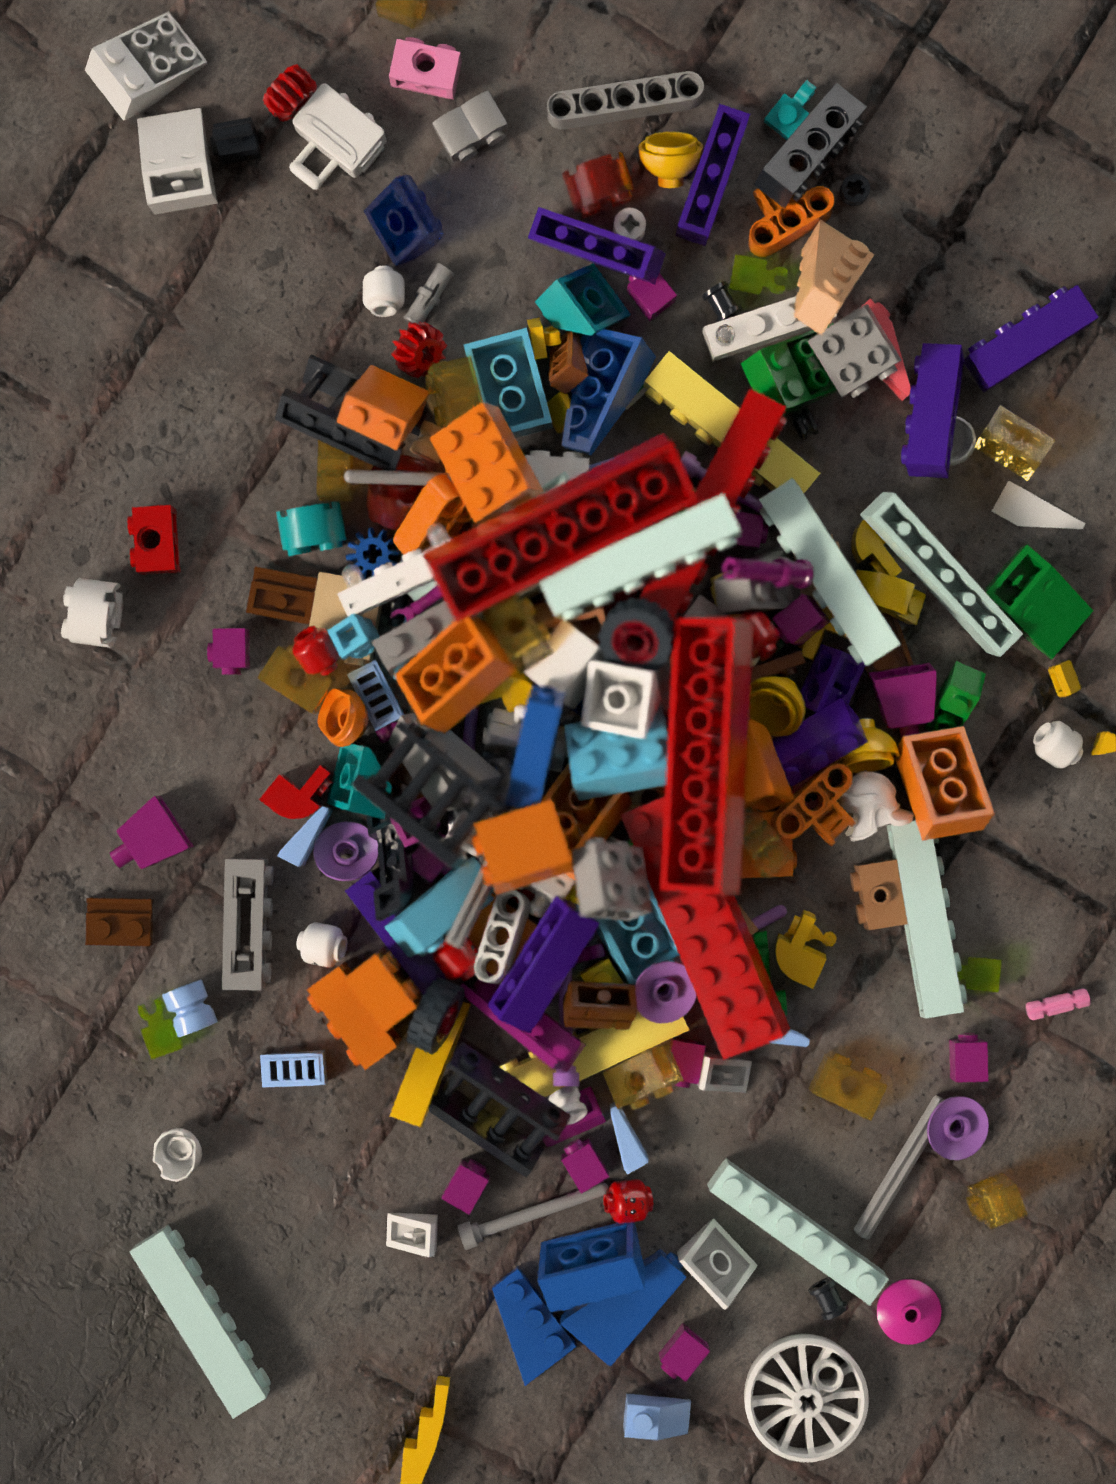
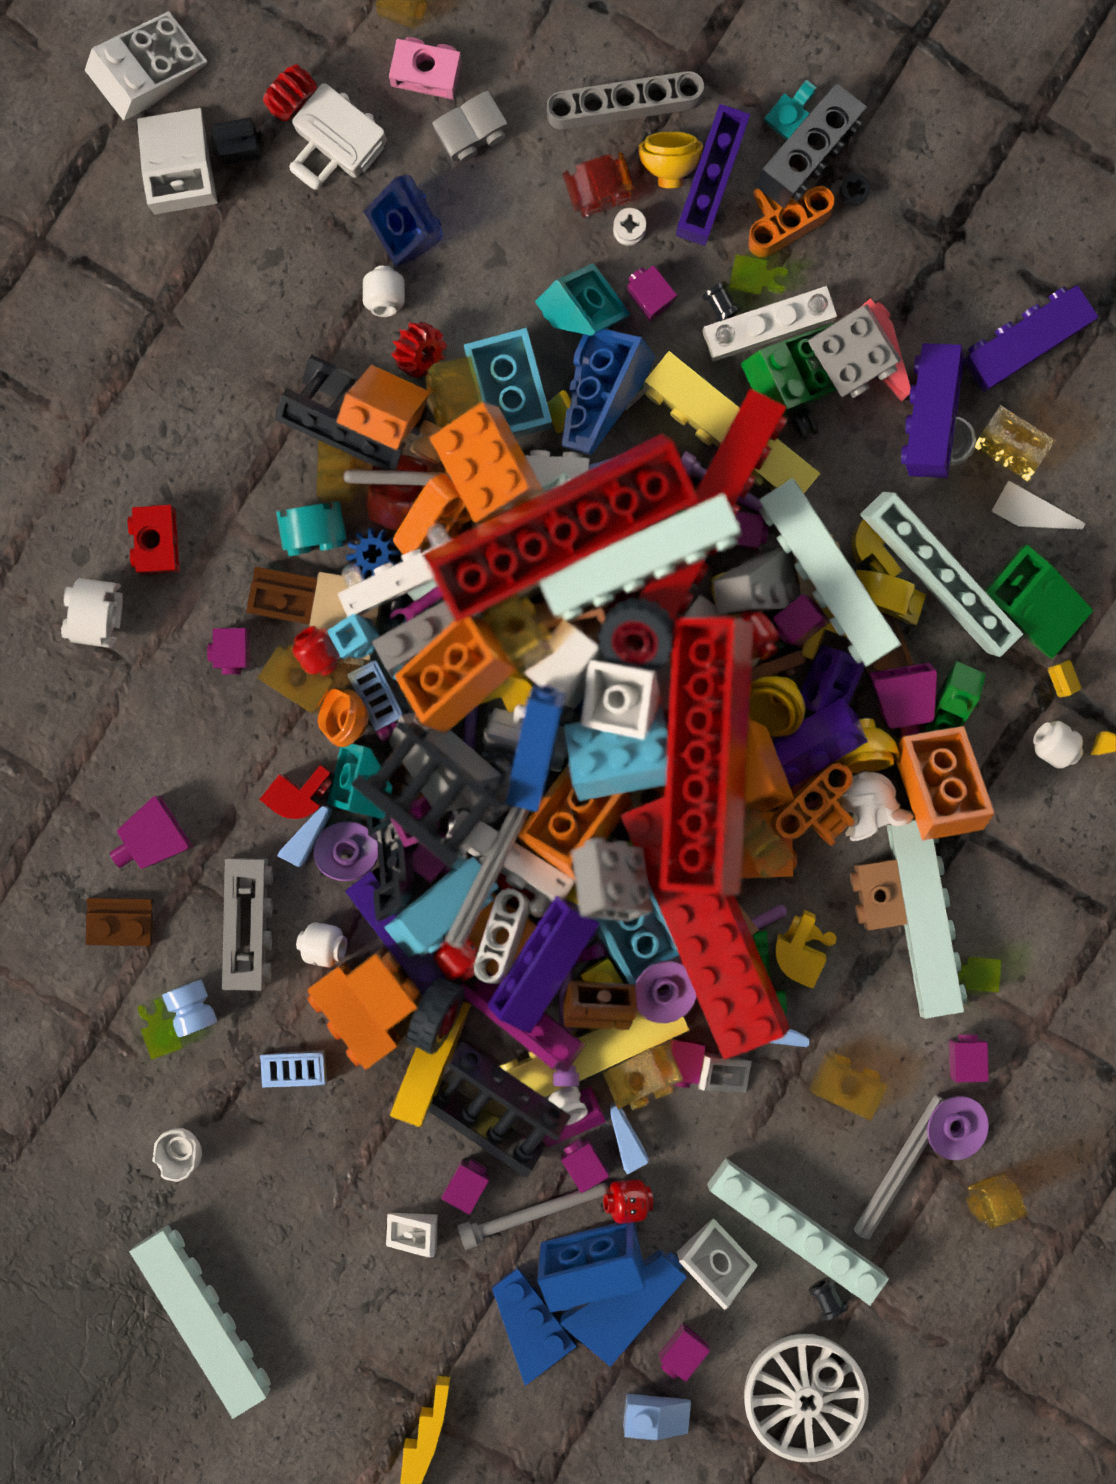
(429, 294): light grey pin -> none
(522, 847): orange brick -> none
(542, 337): yellow tile -> none
(567, 363): dark orange slope -> none
(597, 245): dark purple brick -> none
(779, 572): magenta pin -> none
(828, 275): light nougat wedge -> none
(900, 1298): dark pink dish -> none
(1058, 1004): bright pink axle -> none

